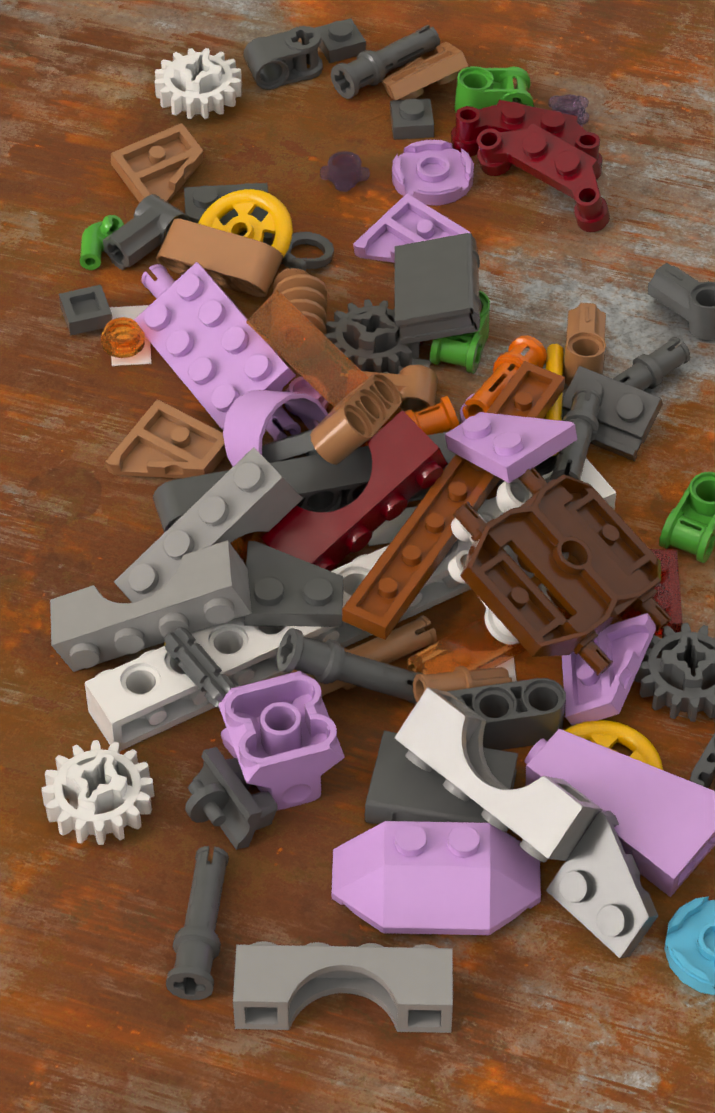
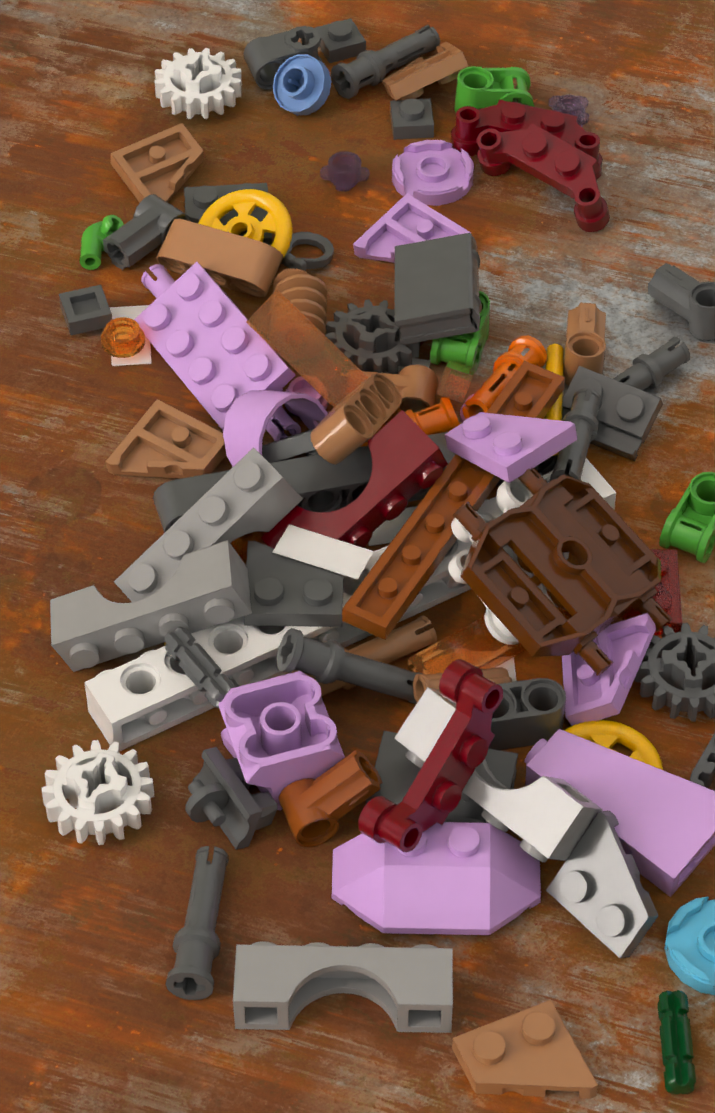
(302, 84): none -> medium blue plate
(317, 804): none -> dark orange piece
(323, 551): none -> white sticker
(448, 766): none -> dark red plate
(455, 381): none -> clear orange piece
(524, 1056): none -> medium nougat wing
(676, 1042): none -> dark green axle

